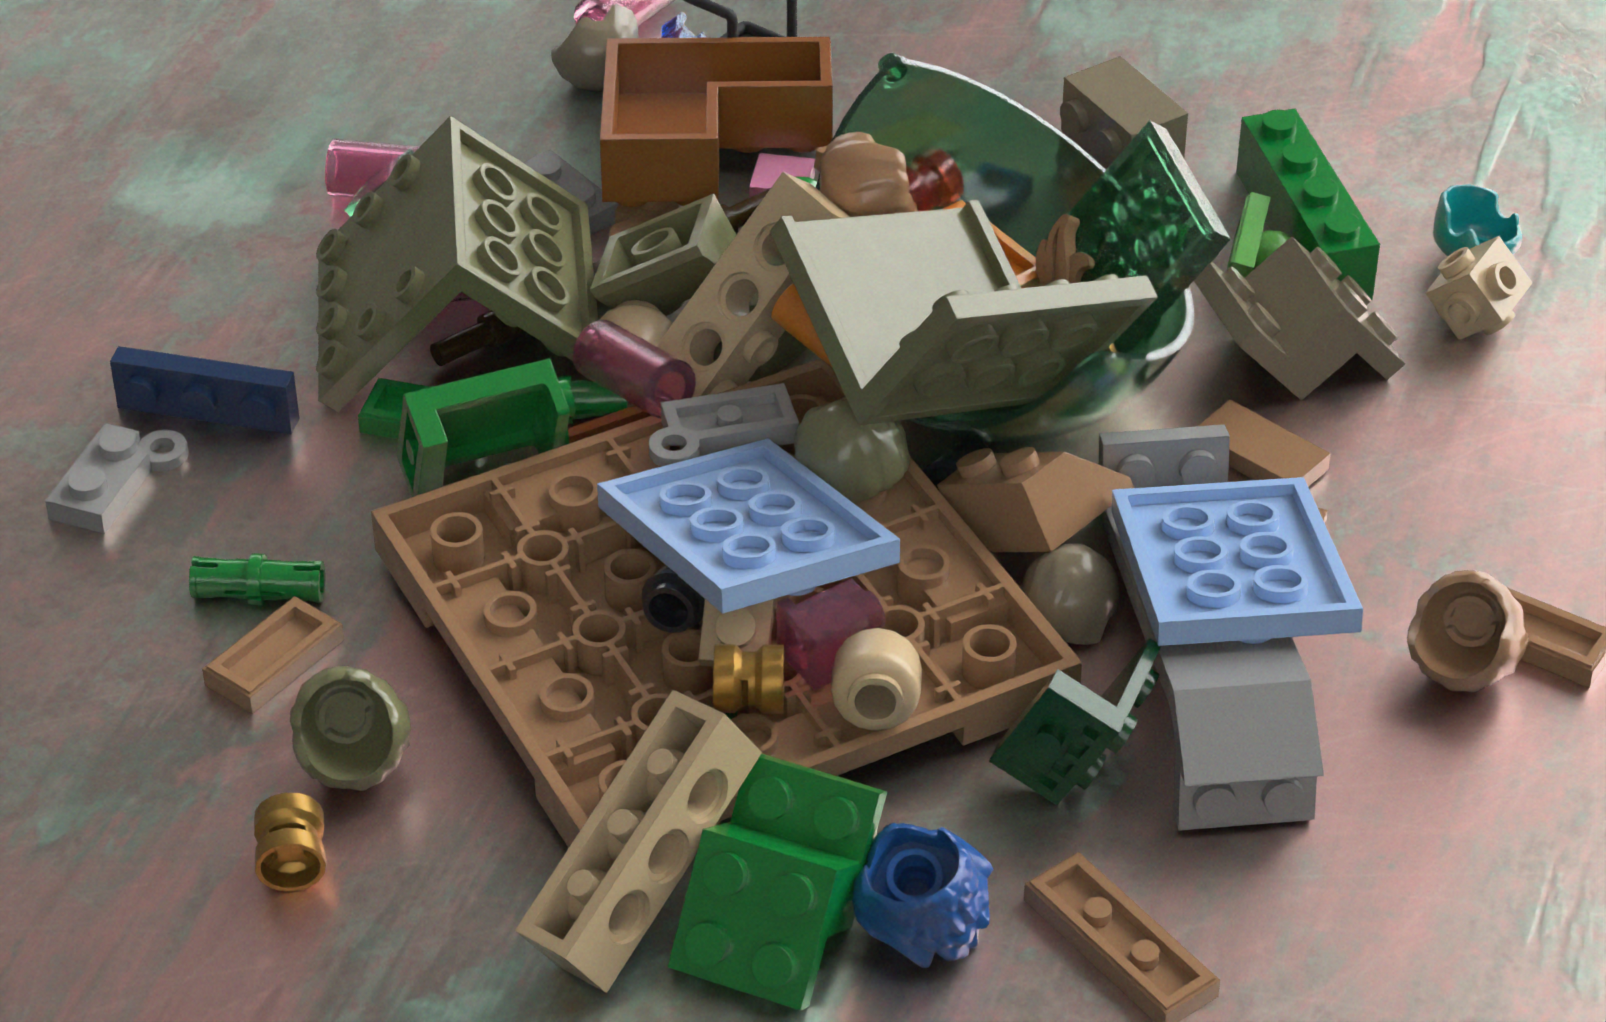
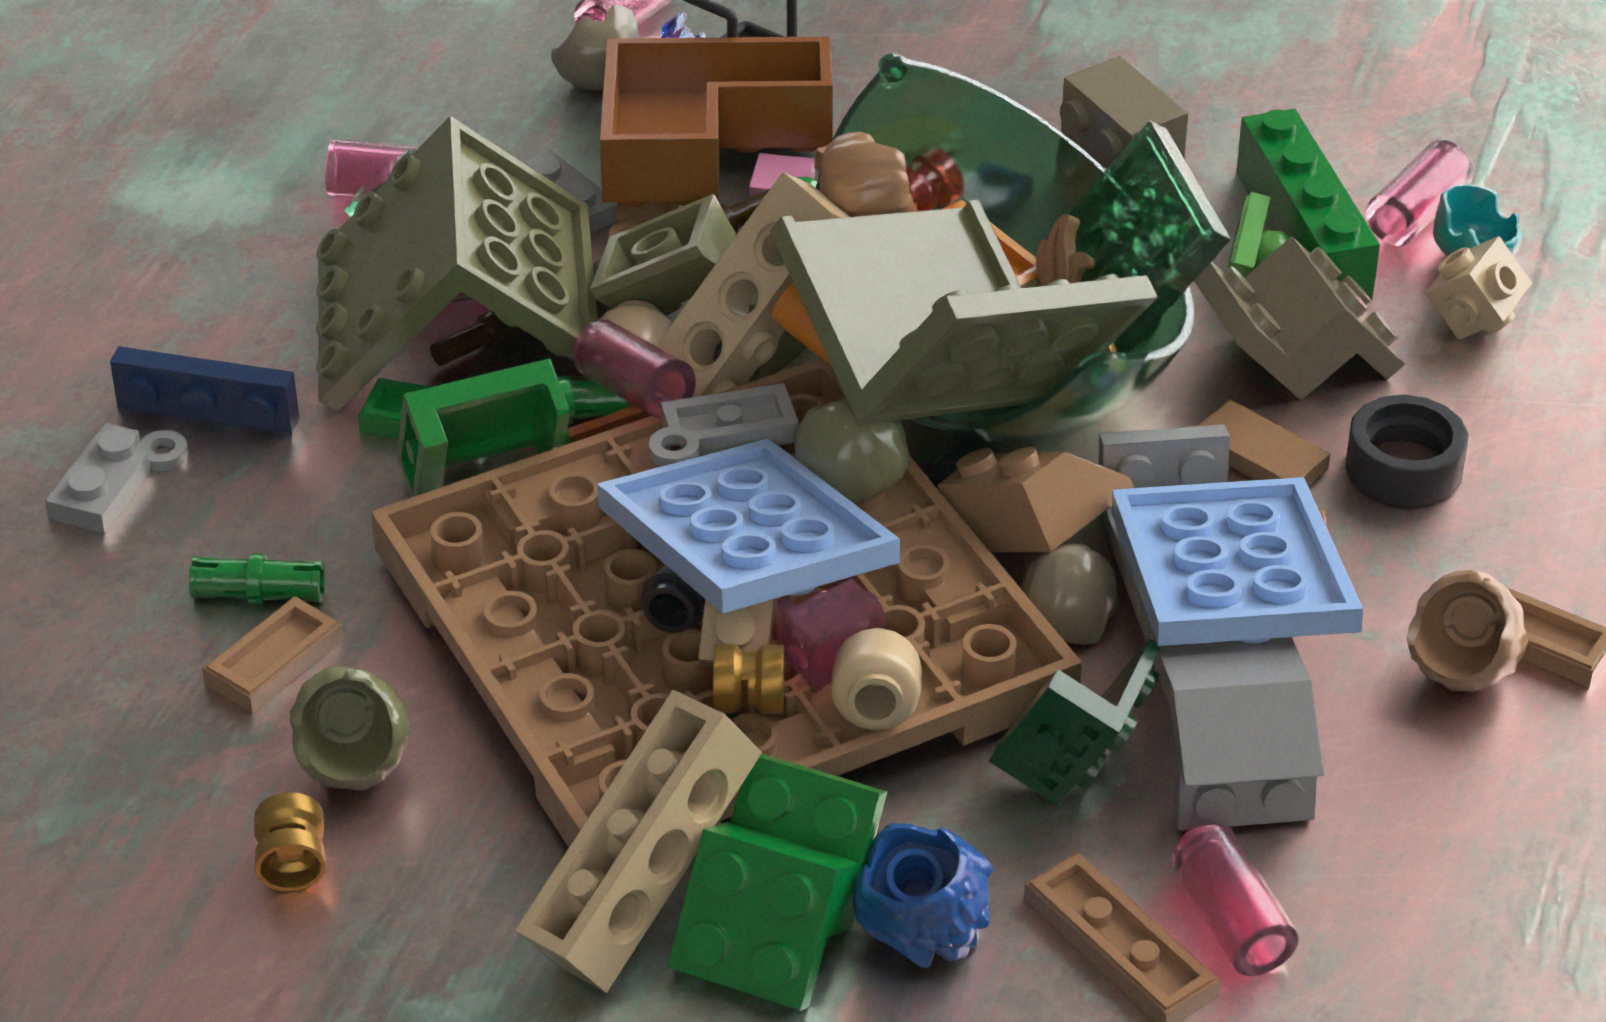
(1234, 900): none -> clear pink brick
(1402, 480): none -> black tyre
(1412, 196): none -> clear pink brick

